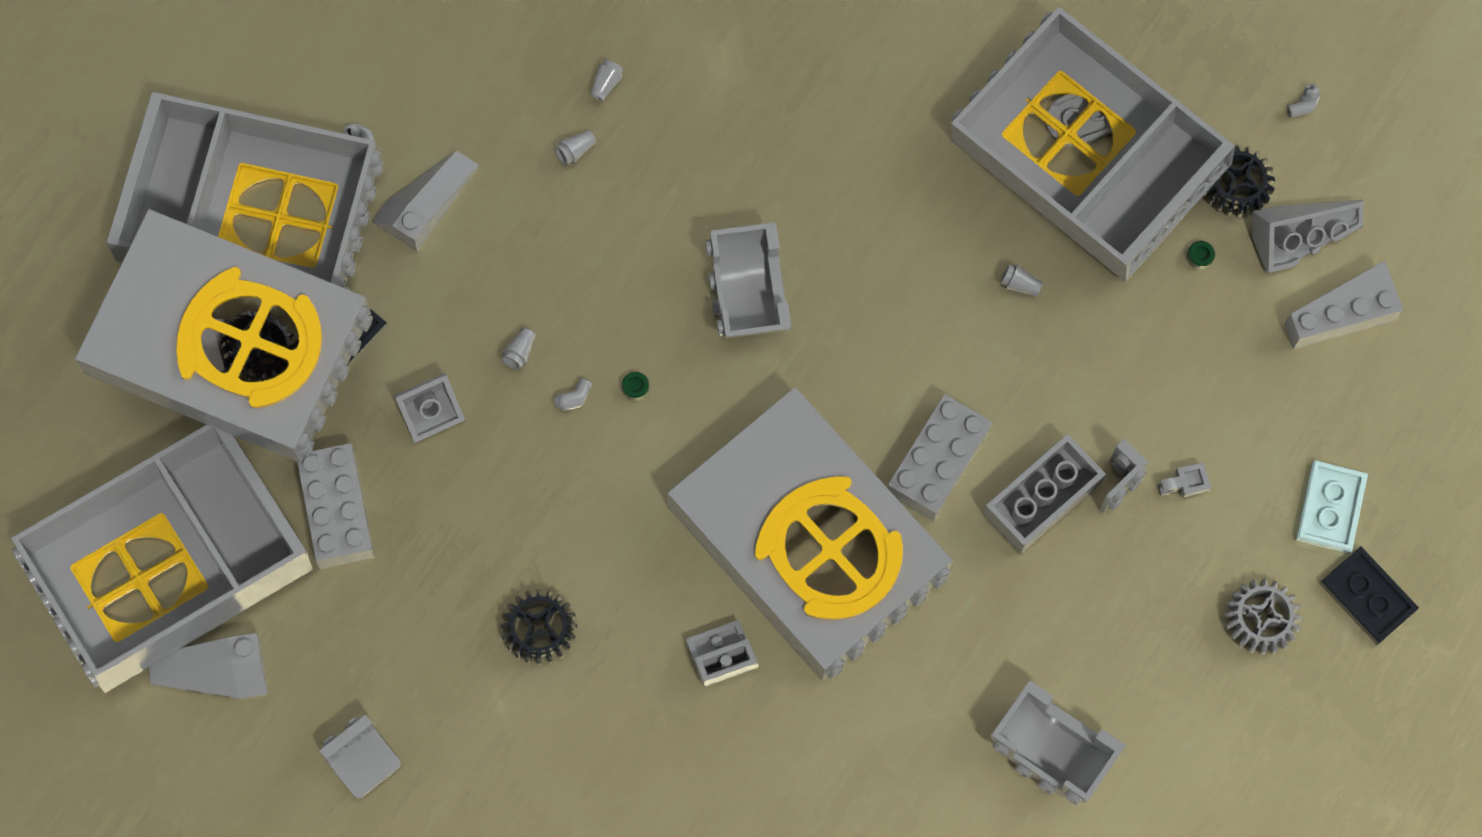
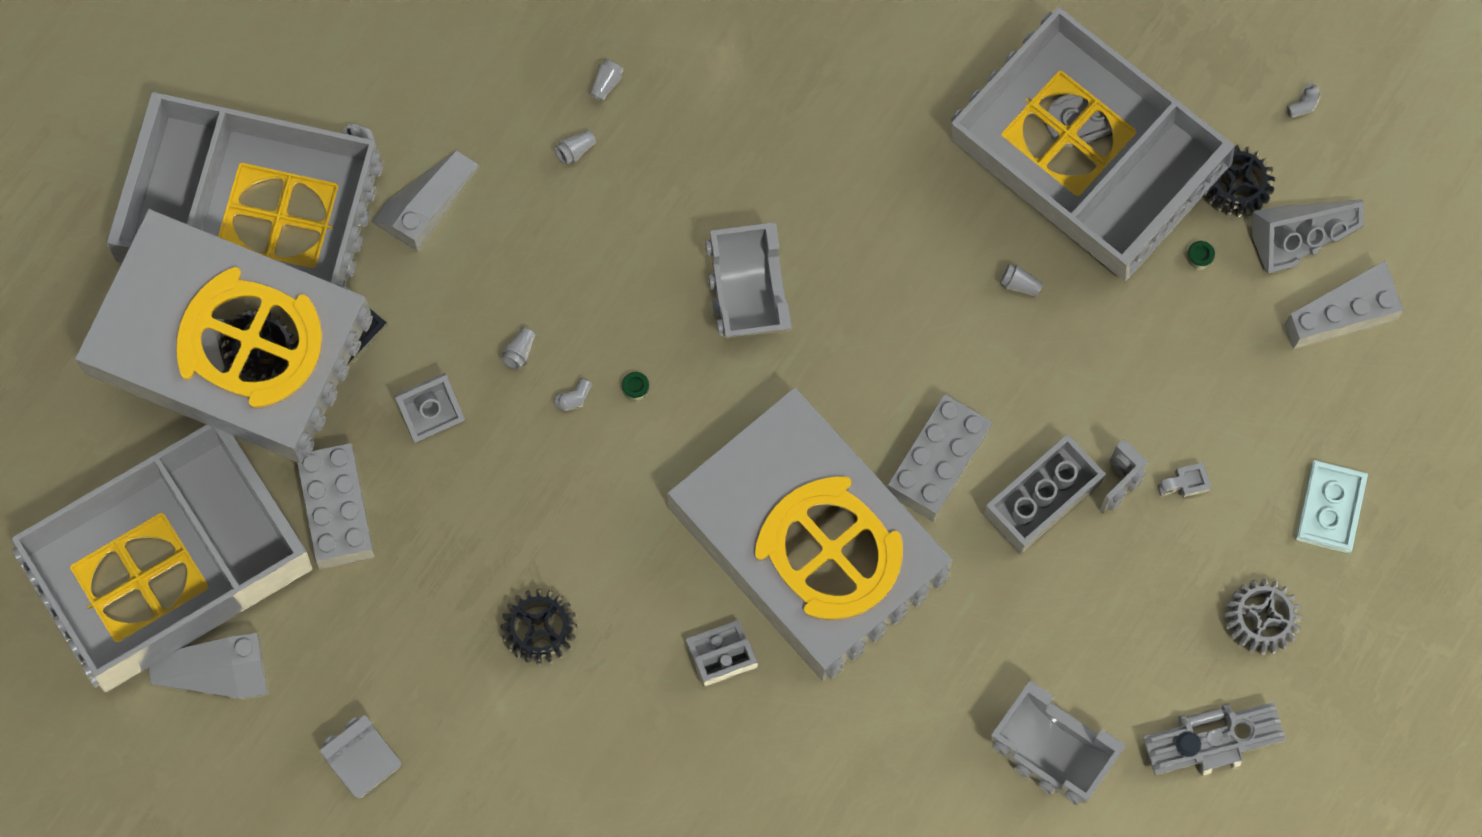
(1217, 747): none -> light grey piece
(1369, 595): black tile -> none

